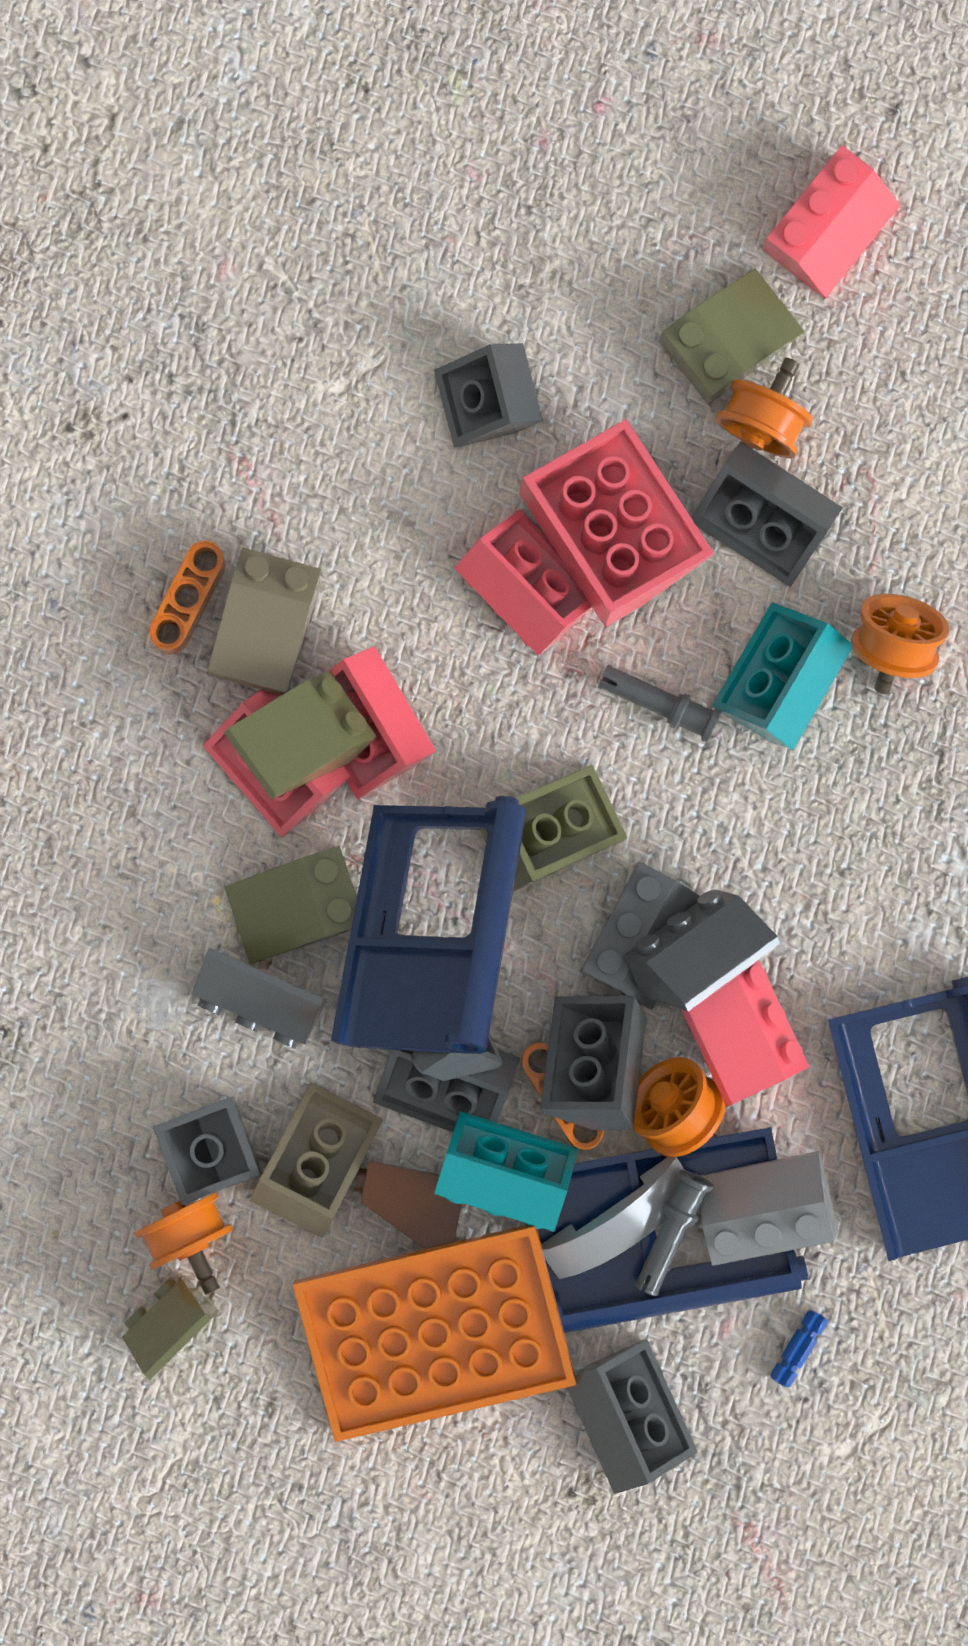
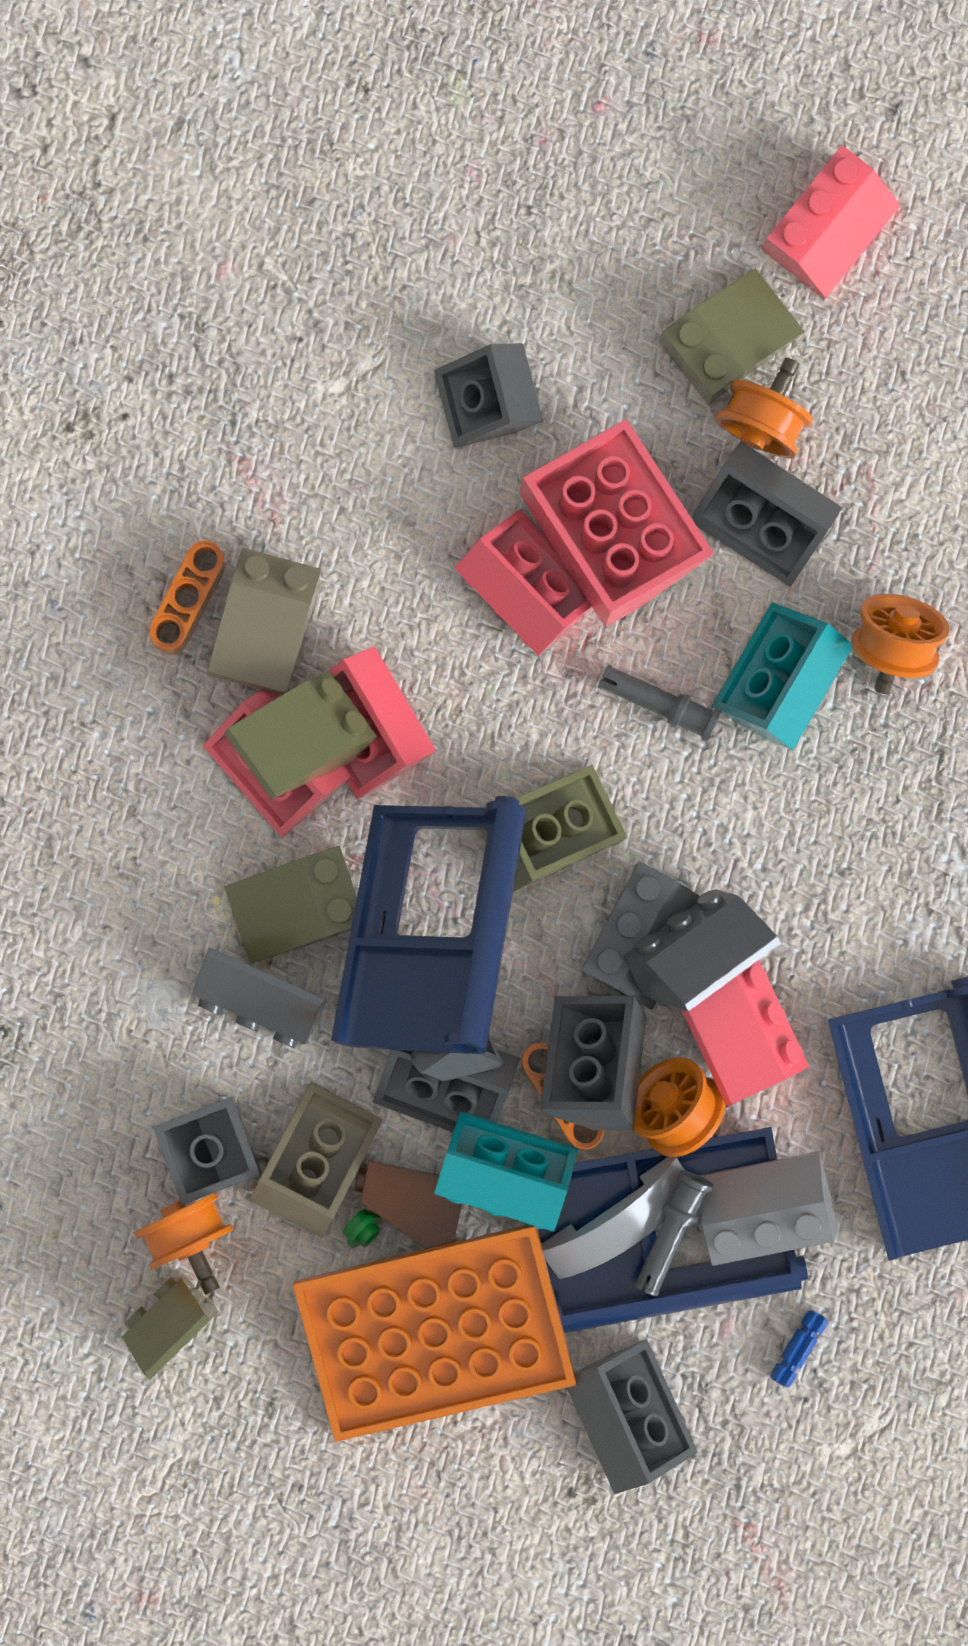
(362, 1229): none -> green plate

